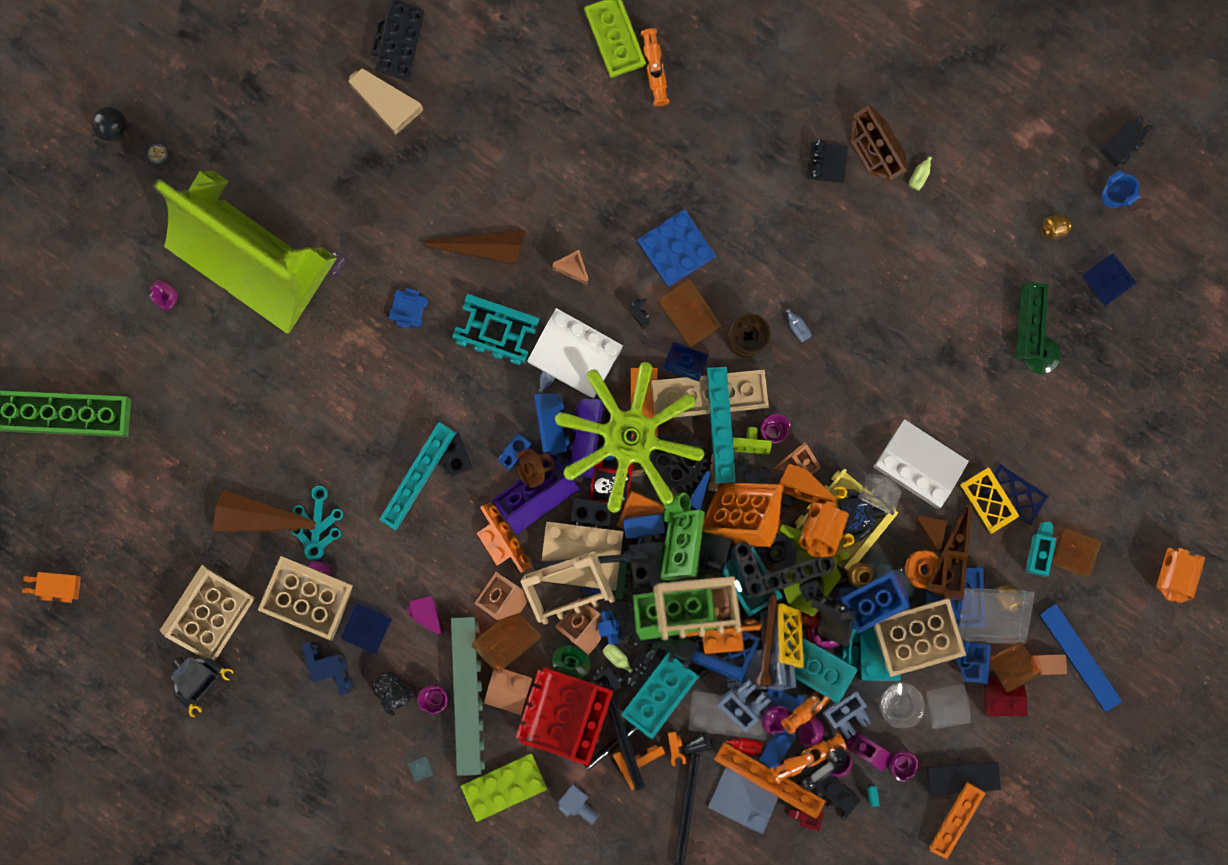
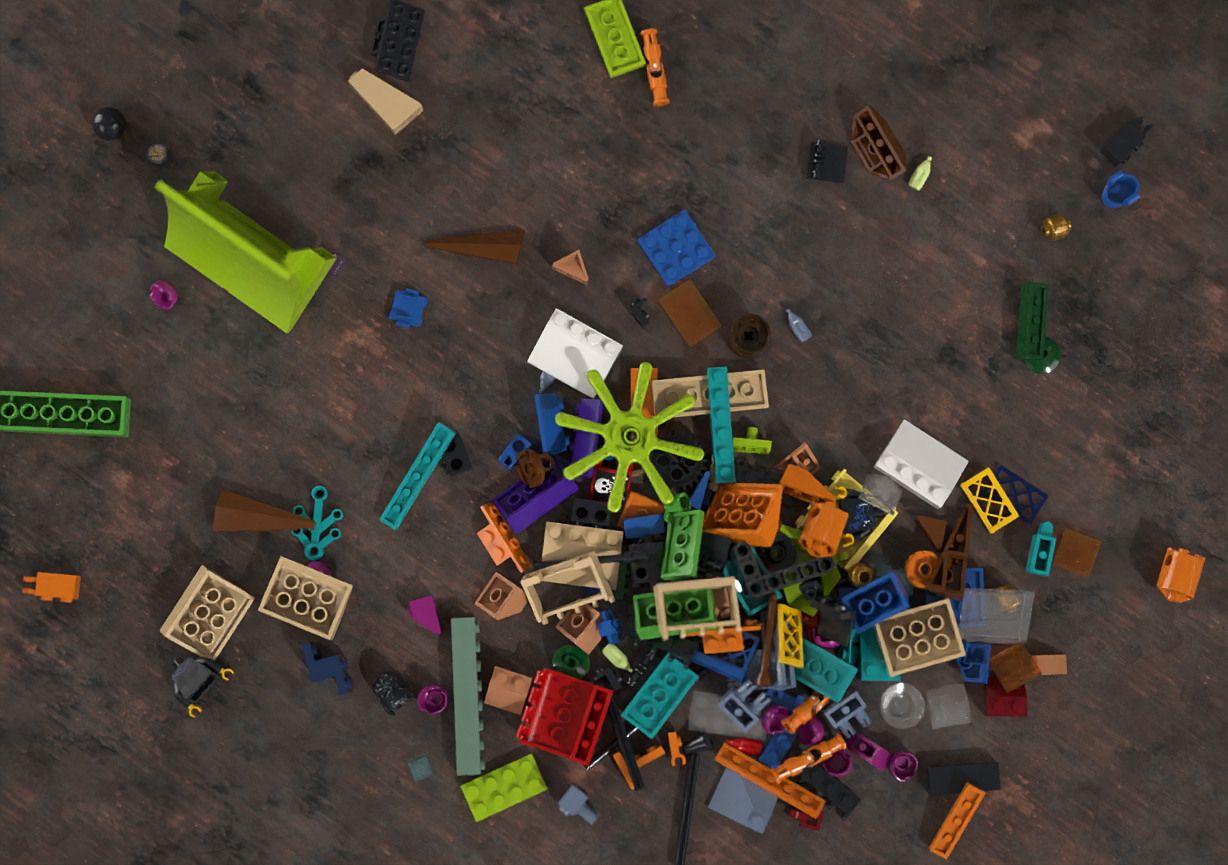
(366, 628): clear blue plate -> none
(501, 313): teal fence -> none
(506, 641): clear orange plate -> none
(685, 361): clear blue plate -> none
(706, 500): none -> tile
(775, 428): magenta hair -> none
(834, 759): black piece -> none
(873, 795): teal tile -> none
(1080, 657): blue tile -> none
(1109, 279): clear blue plate -> none

